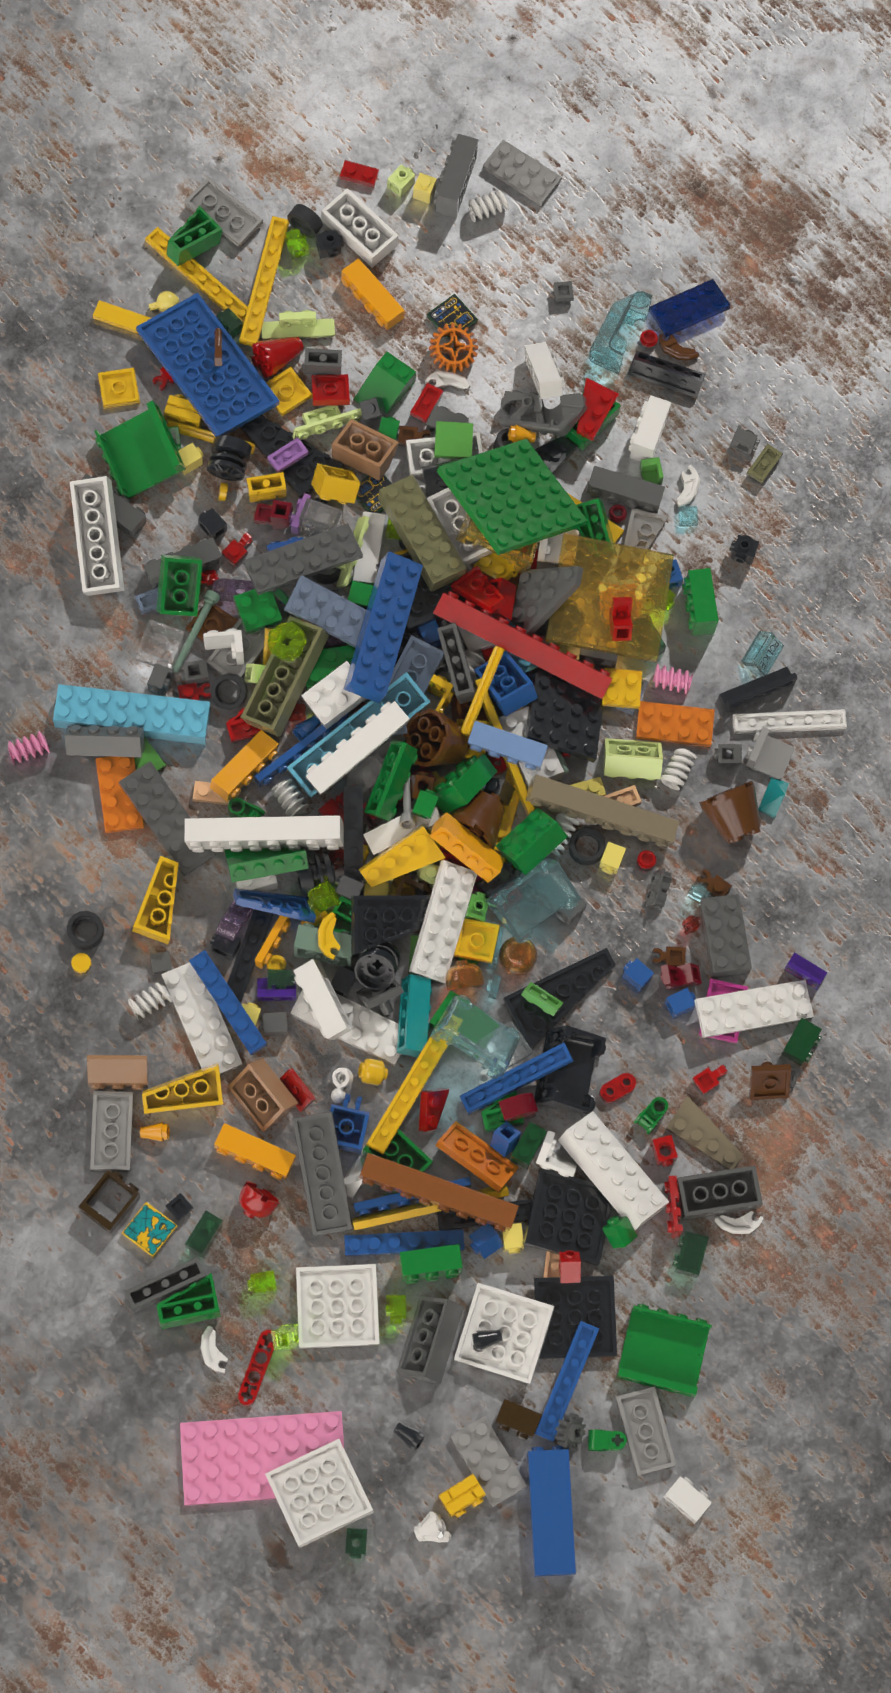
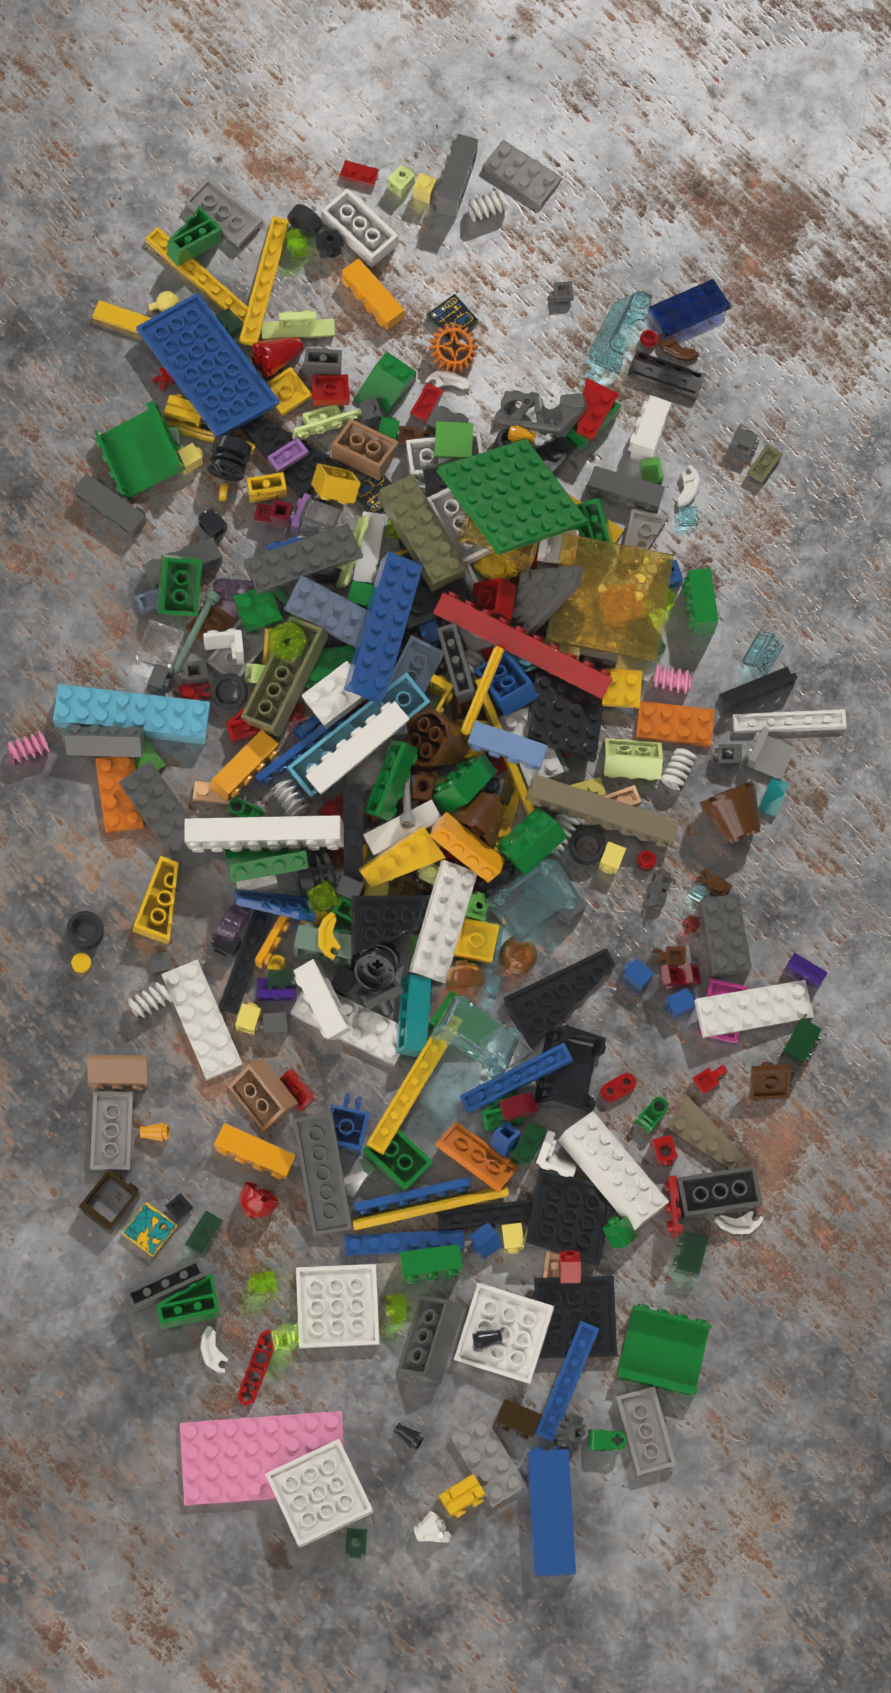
(97, 536): white brick -> none
(118, 388): yellow tile -> none
(188, 1091): yellow wedge -> none
(208, 577): red plate -> none
(218, 347): reddish brown piece -> none
(228, 1002): blue plate -> none
(236, 550): red plate -> none
(338, 1094): white plate -> none
(372, 1071): yellow head -> none
(425, 804): green brick -> none
(431, 1108): red wing -> none
(438, 1192): dark orange brick -> none
(479, 590): red wing -> none
(542, 999): bright green plate -> none
(544, 370): white brick -> none
(617, 508): dark red plate -> none
(620, 619): red brick -> none
(688, 1499): white brick -> none
(744, 549): black brick -> none

